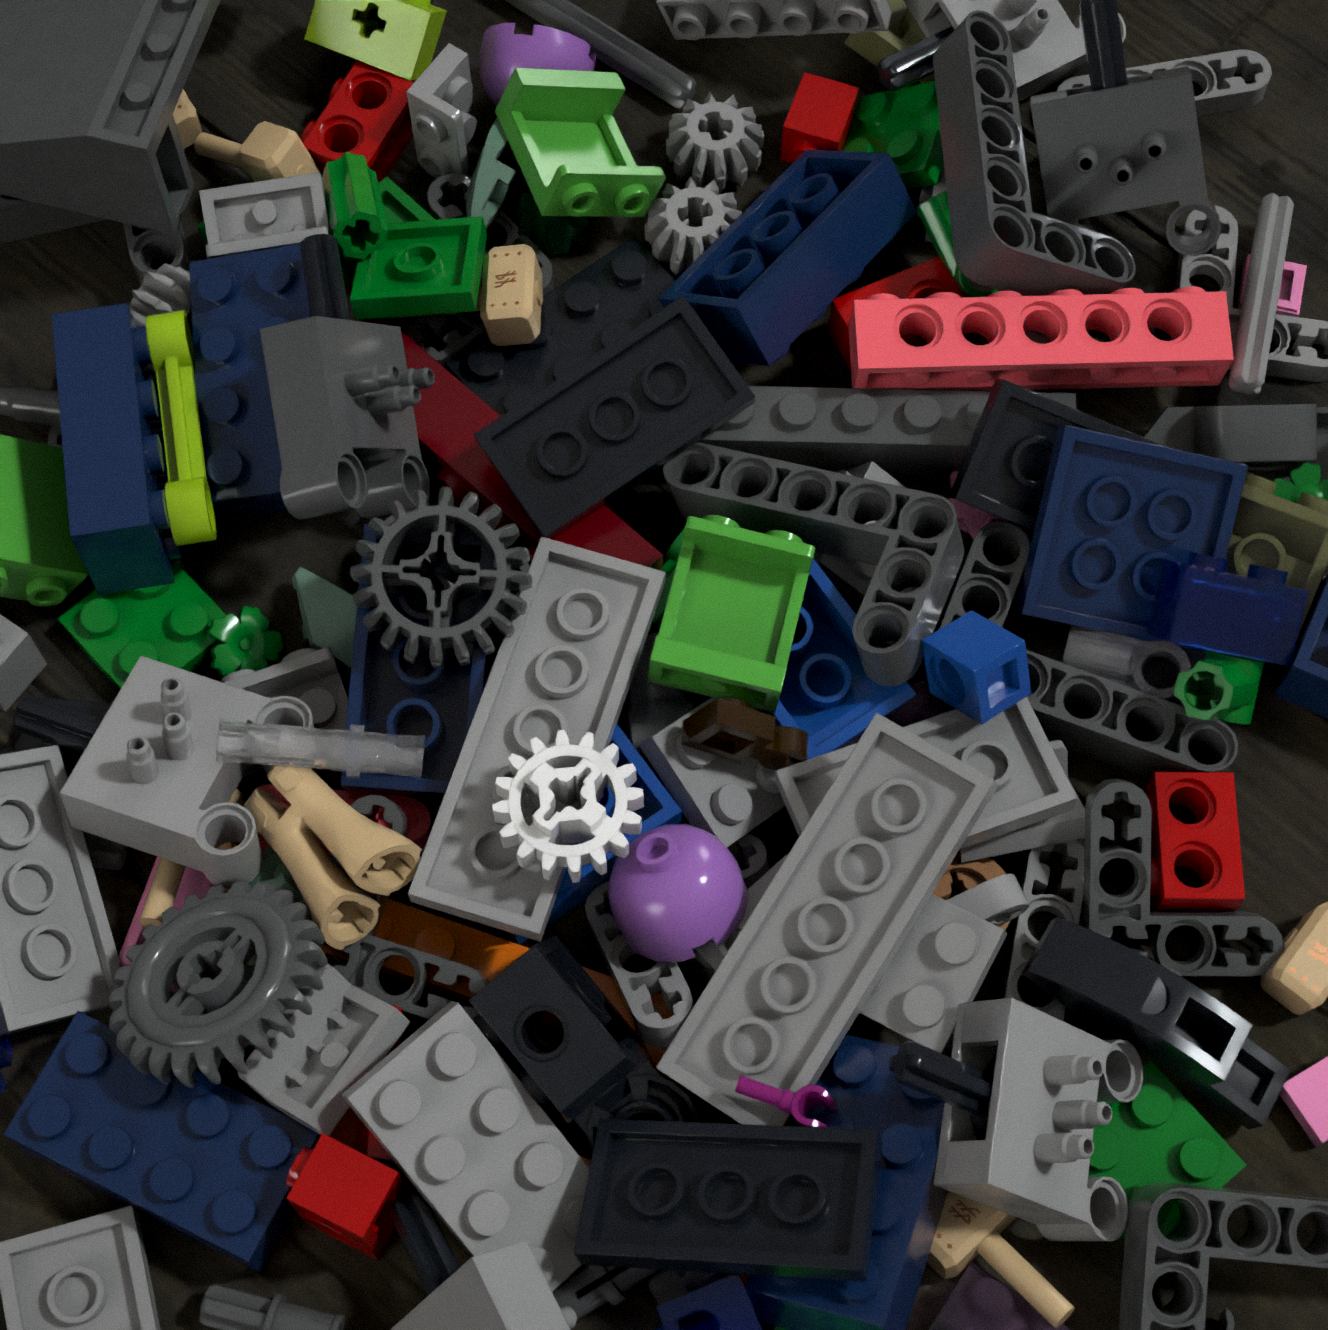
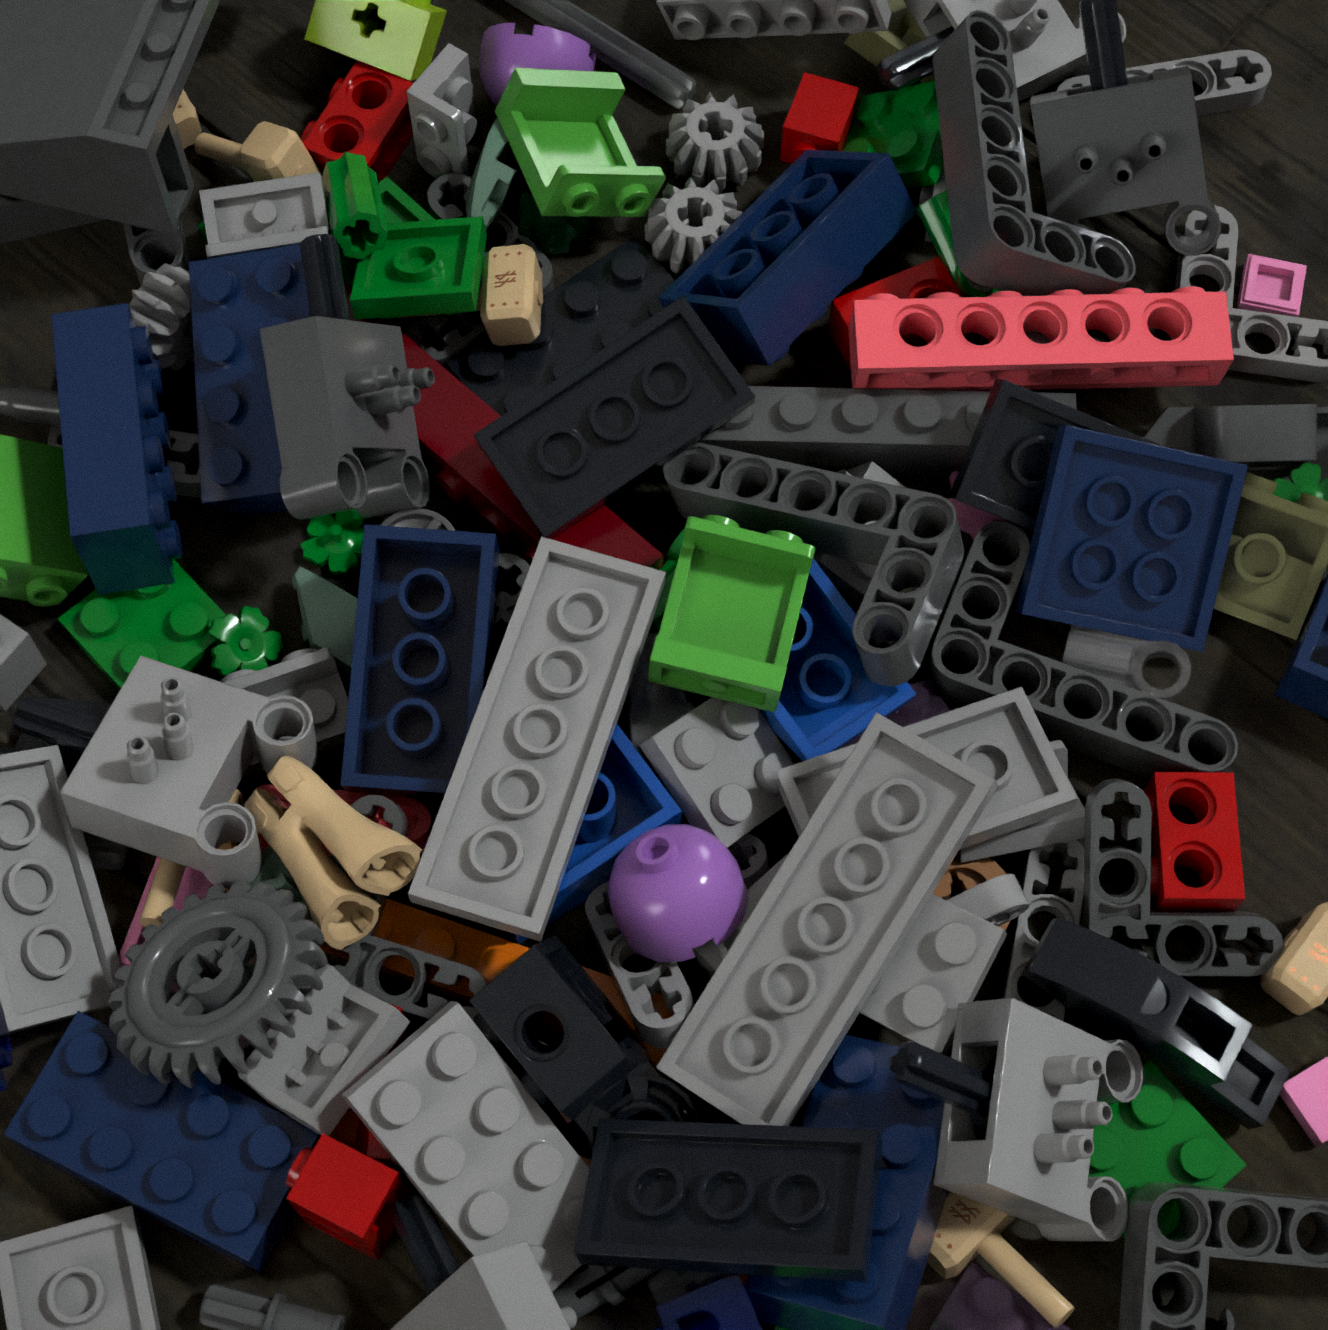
(187, 487): lime piece -> none
(320, 748): clear pin -> none
(335, 542): none -> green plant
(412, 576): dark grey gear -> none
(582, 779): white gear -> none
(737, 732): dark brown plate -> none
(794, 1103): magenta hand -> none
(976, 666): blue brick -> none
(1220, 687): green piece -> none
(1228, 611): clear blue brick -> none
(1261, 295): light grey axle -> none

